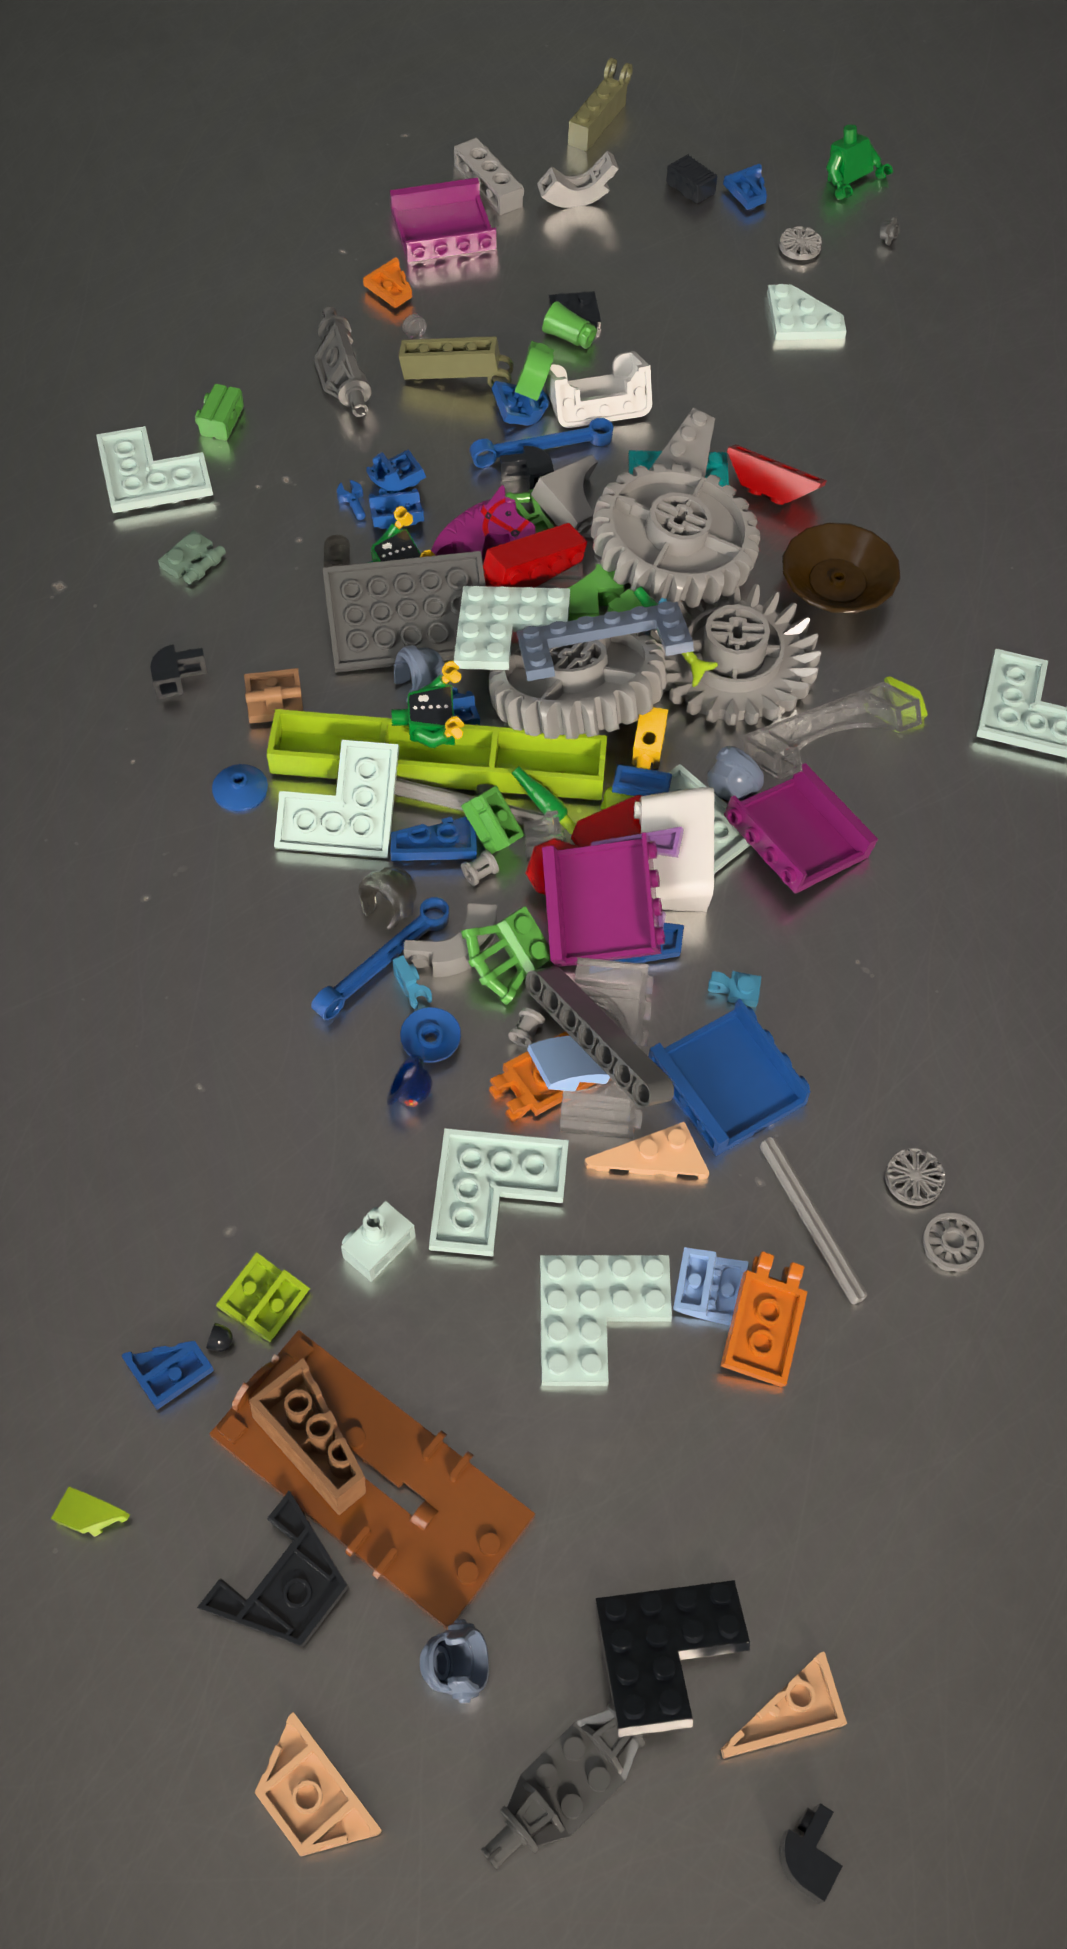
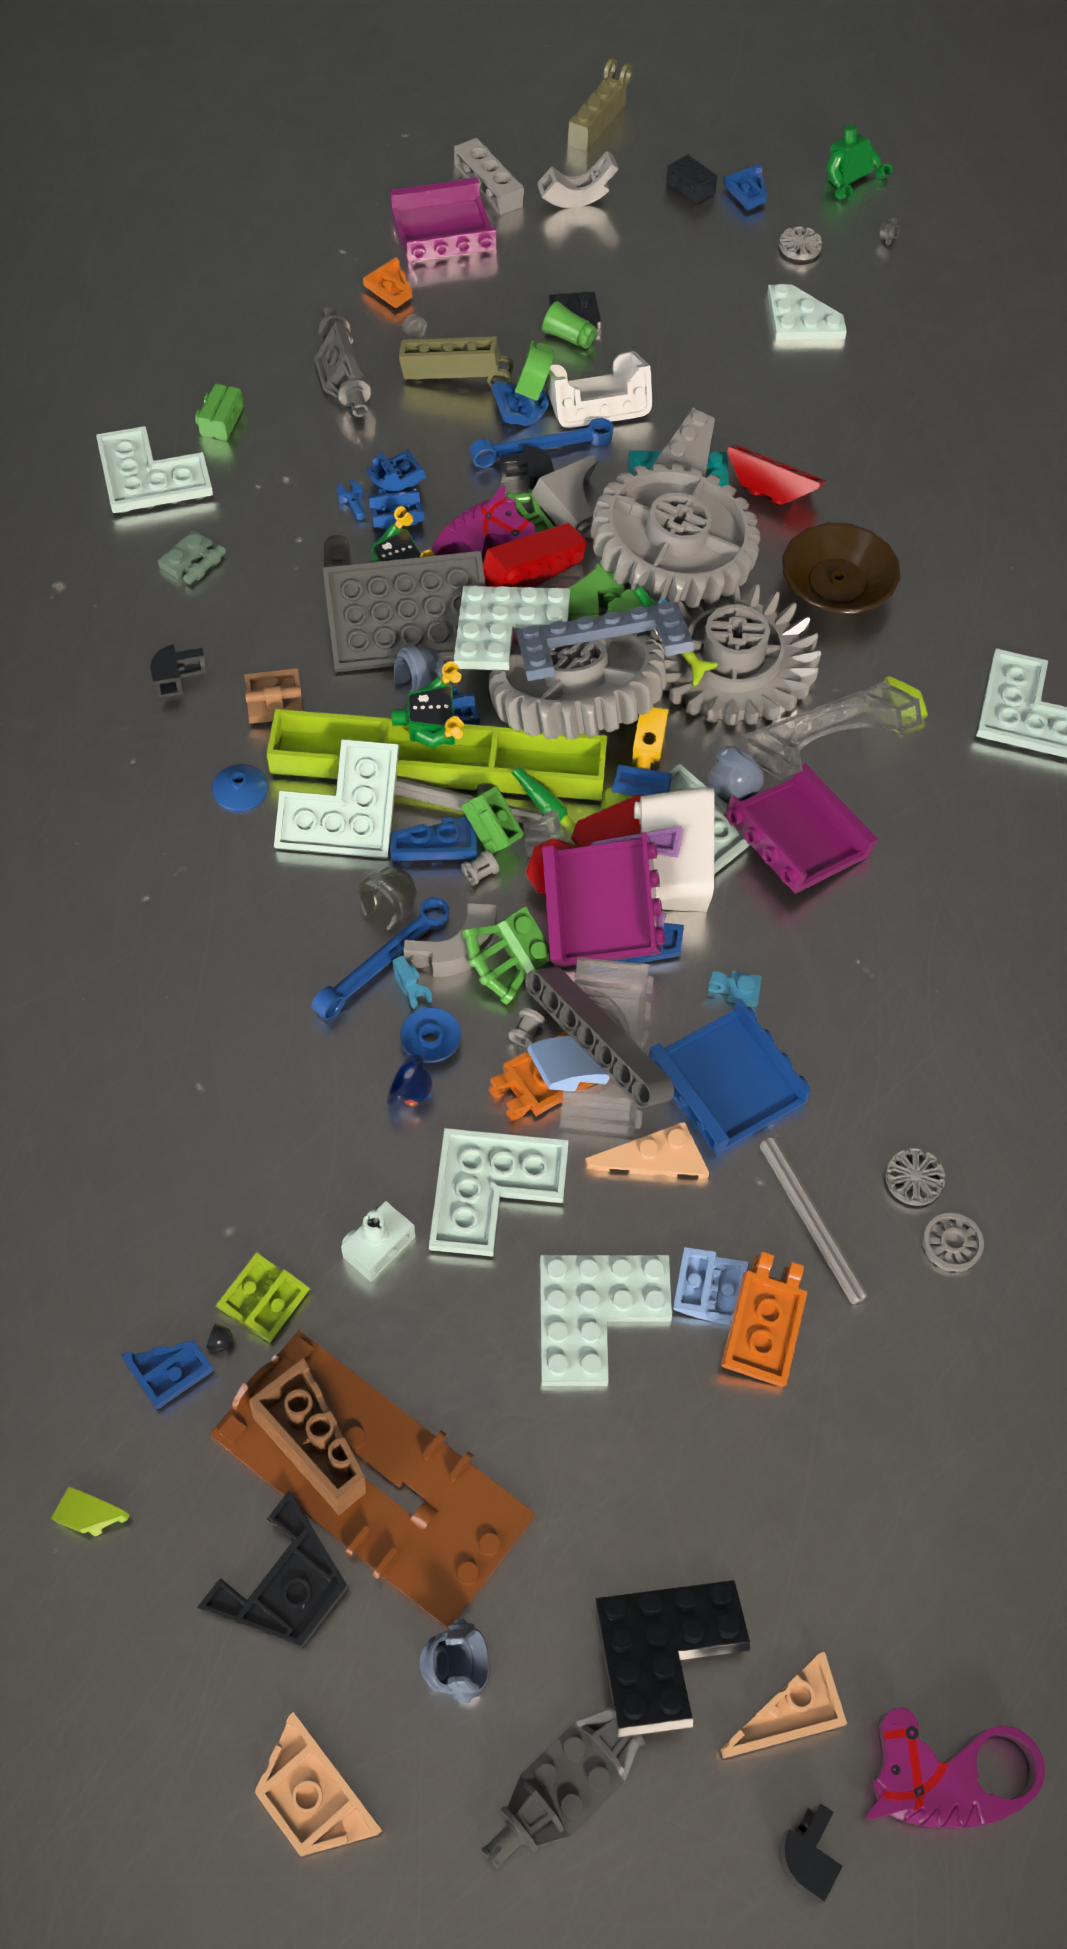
(937, 1794): none -> magenta animal

